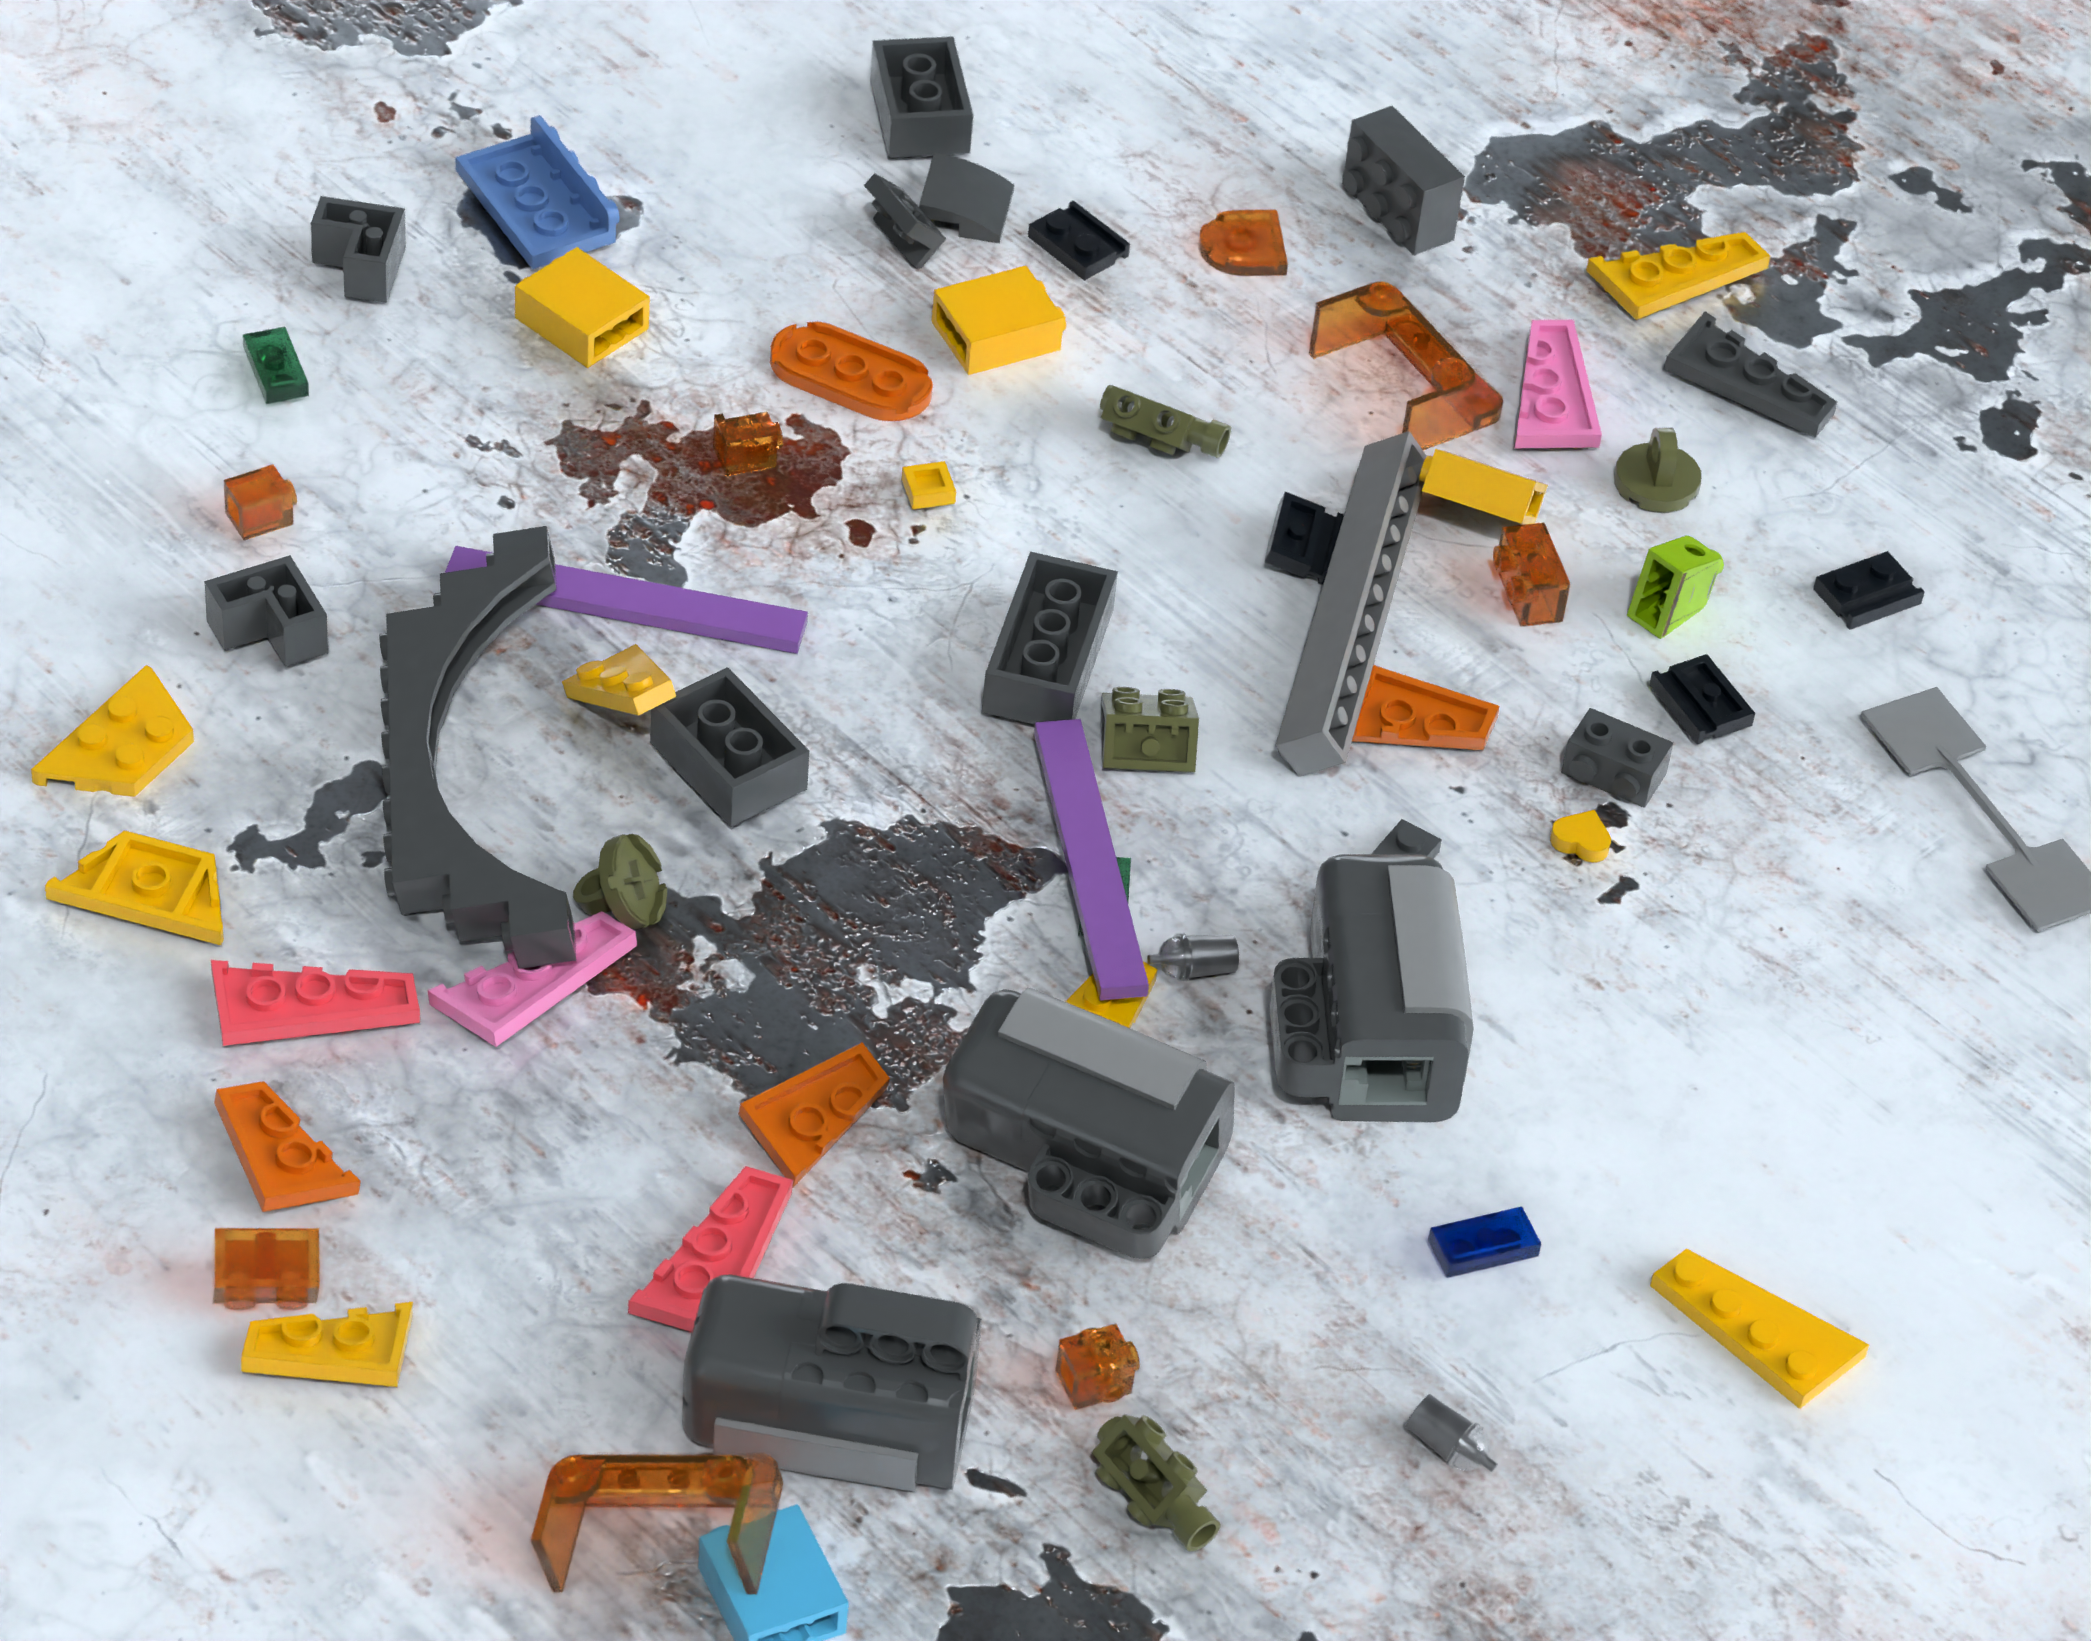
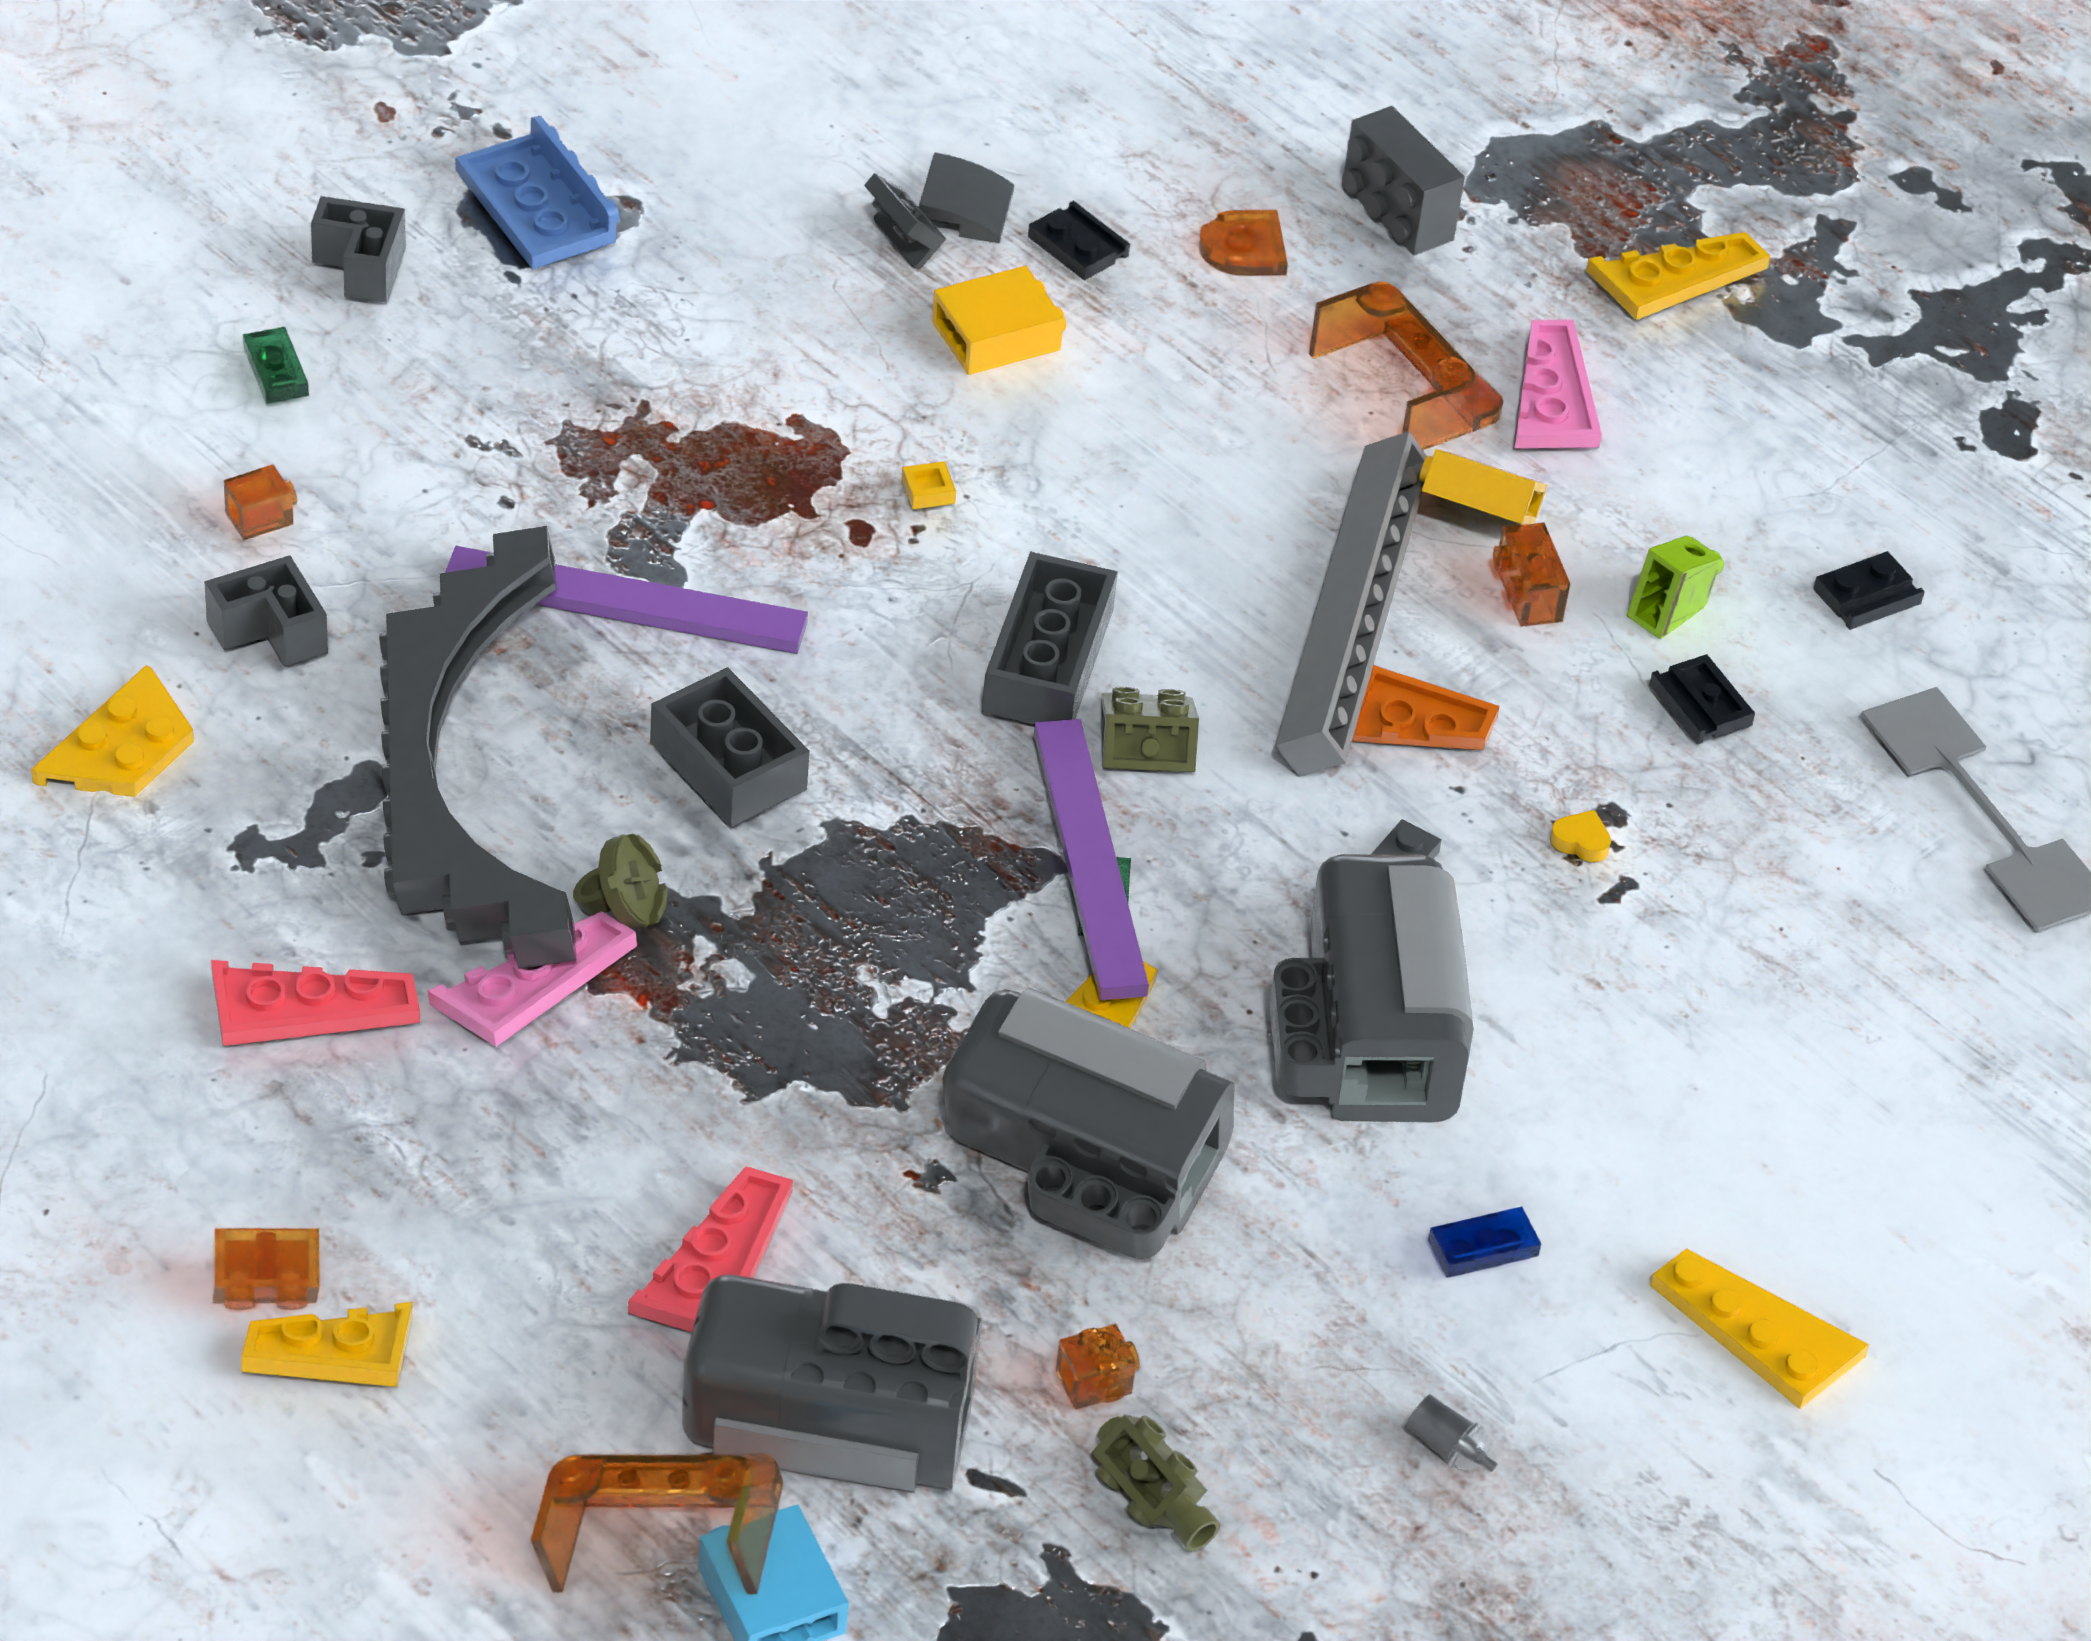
(147, 885): yellow wing -> none
(276, 1153): orange wing -> none
(582, 307): yellow brick -> none
(621, 683): yellow wing -> none
(746, 442): clear orange brick -> none
(814, 1109): orange wing -> none
(851, 371): orange tile -> none
(921, 97): dark grey brick -> none
(1155, 421): olive brick -> none
(1197, 956): flat silver piece -> none
(1303, 537): black plate -> none
(1617, 757): dark grey brick -> none
(1658, 473): olive tile -> none
(1736, 372): dark grey wing -> none

